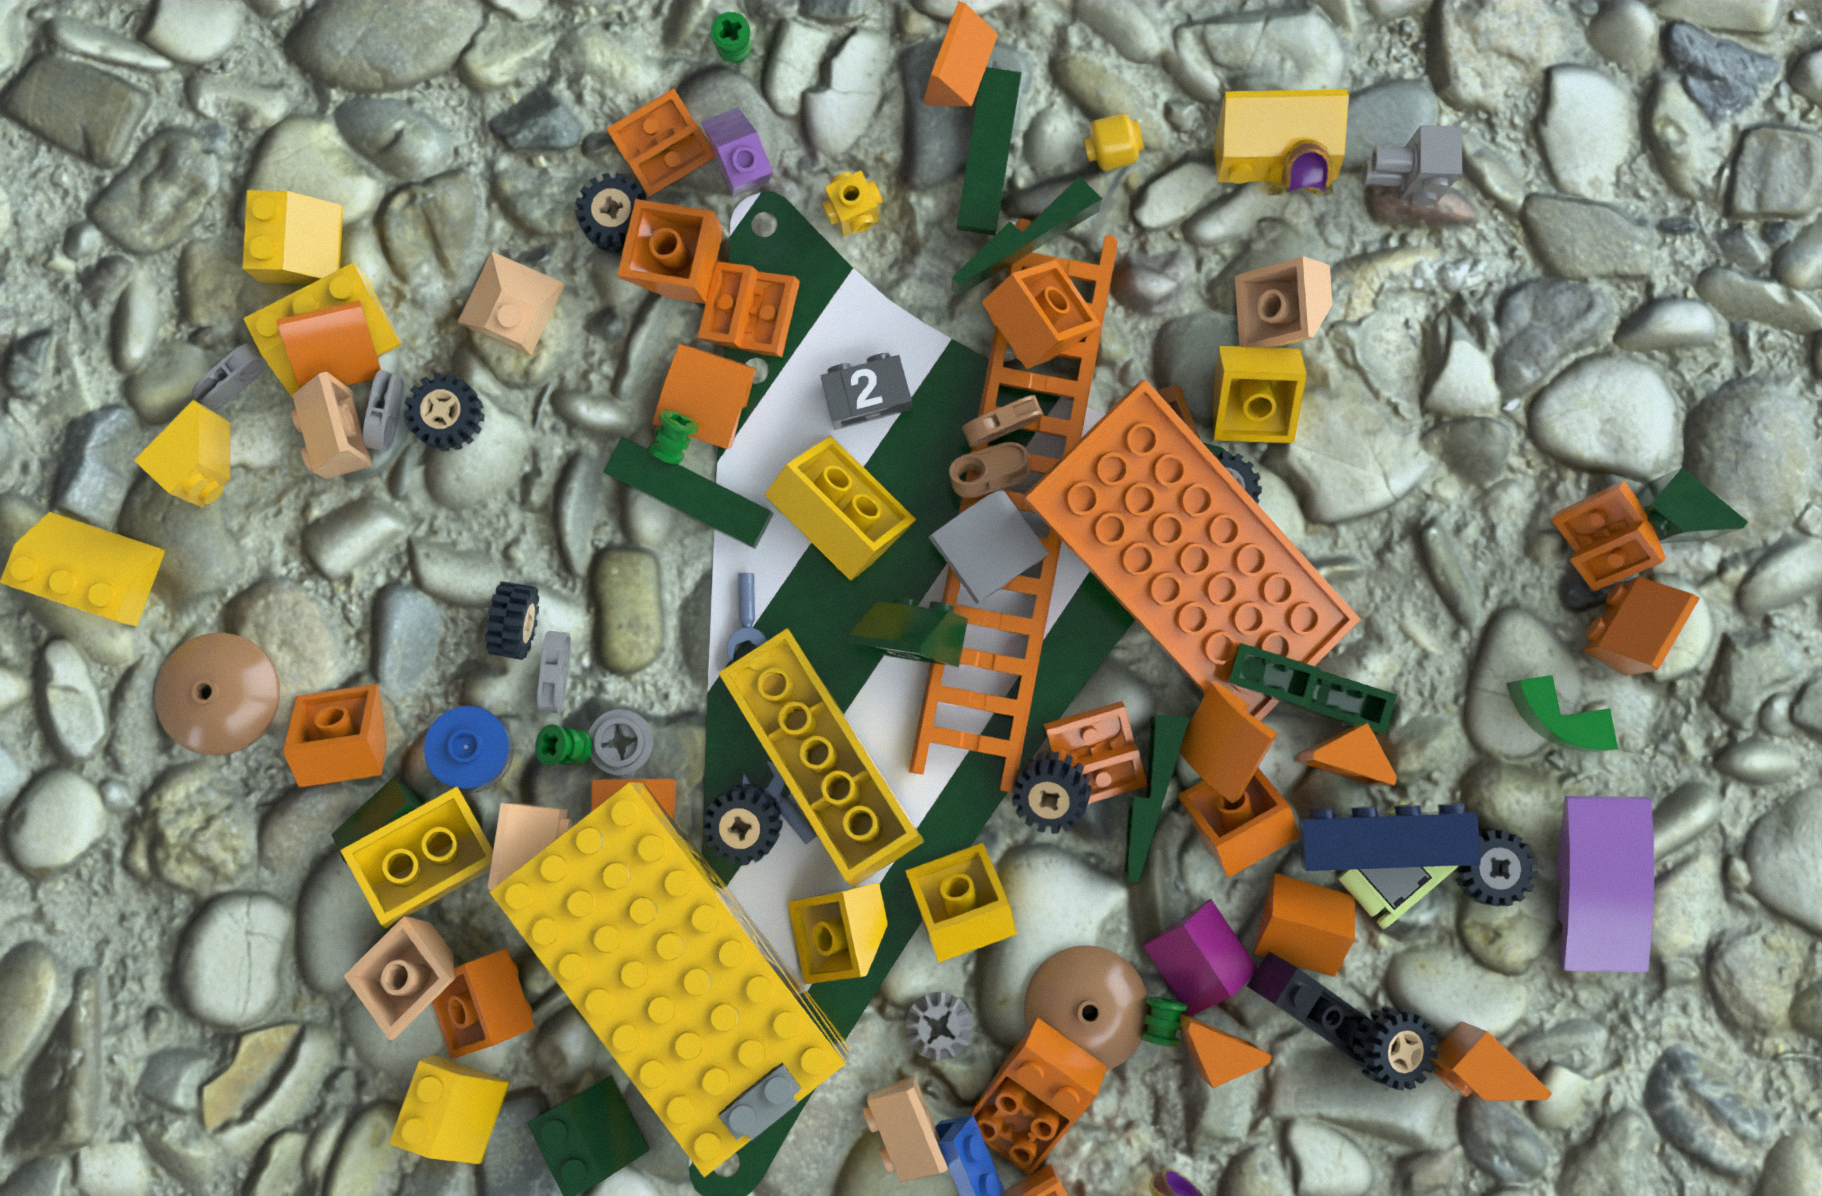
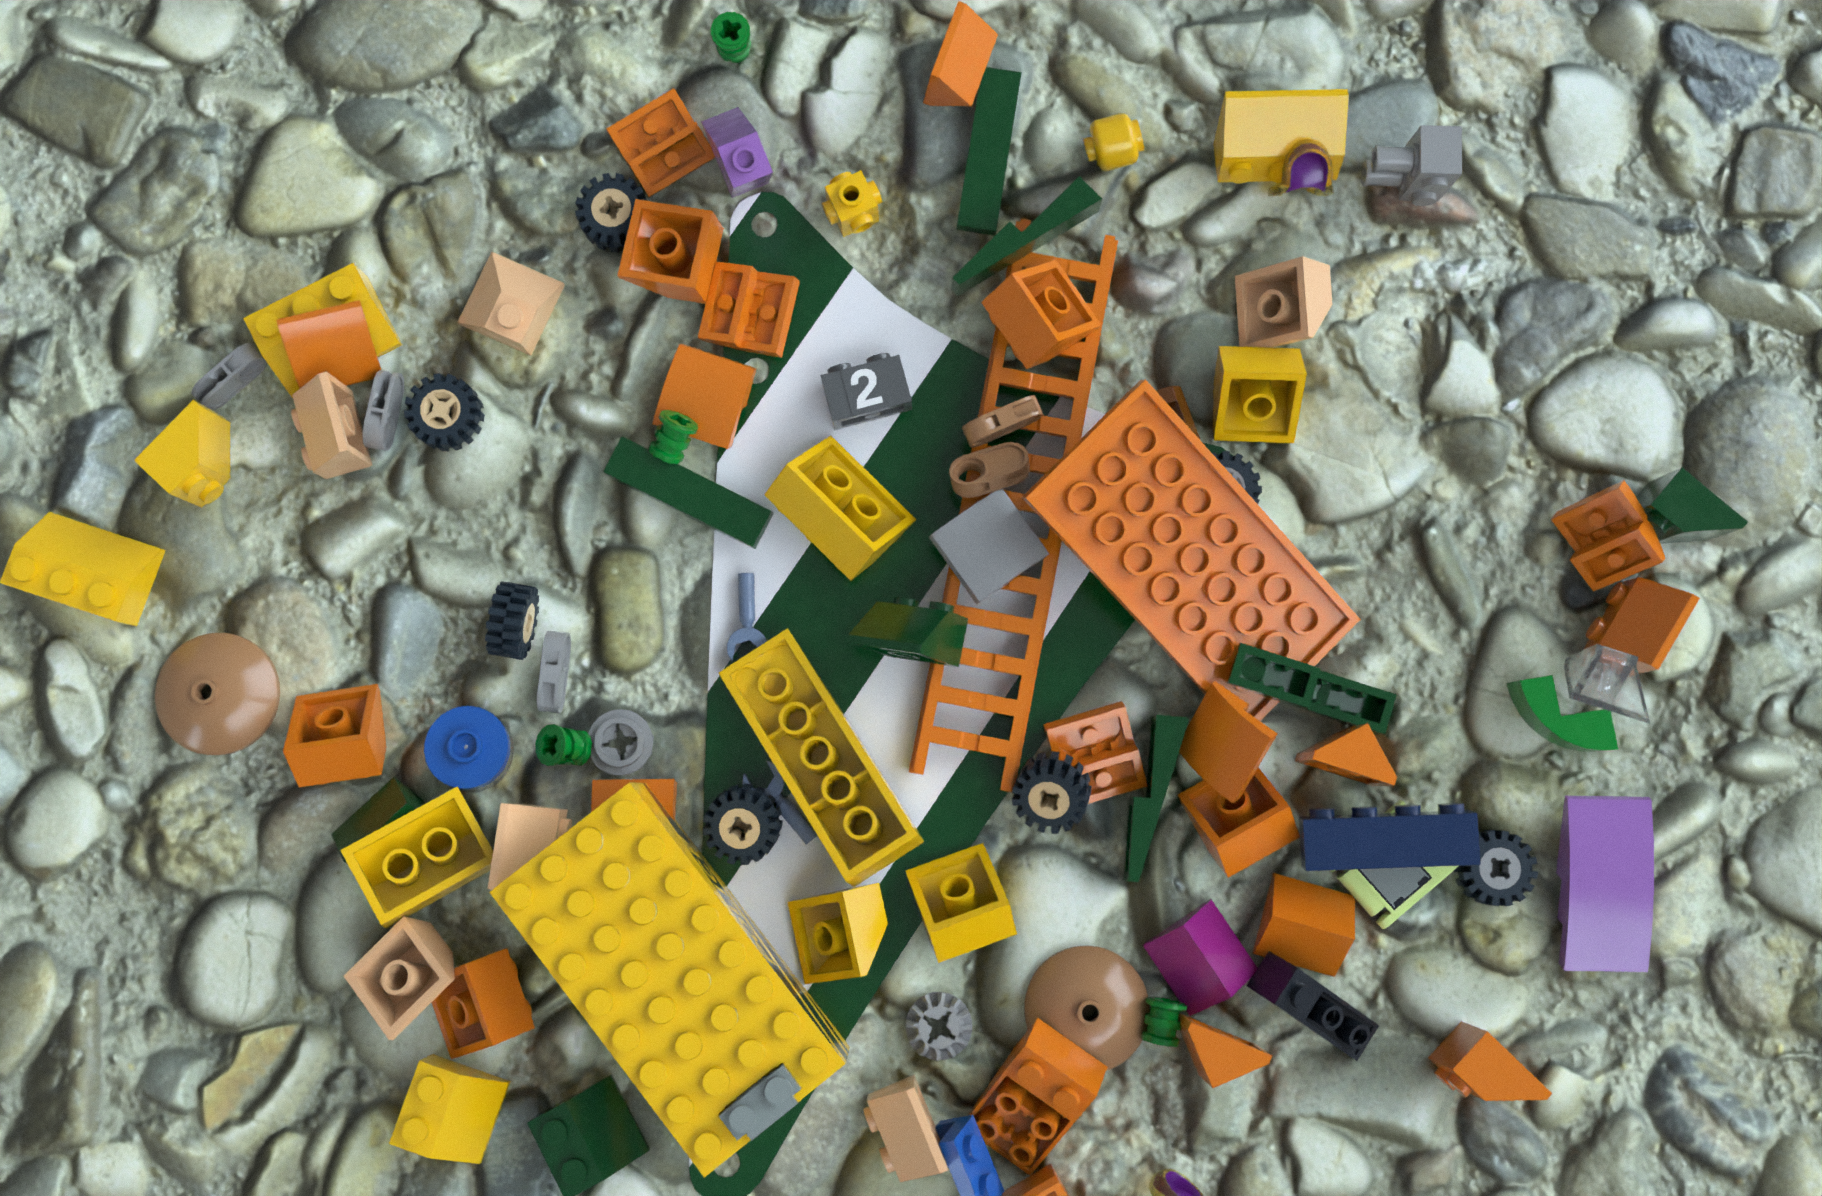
(291, 237): yellow slope -> none
(1396, 1063): black wheel -> none
(1606, 681): none -> clear slope

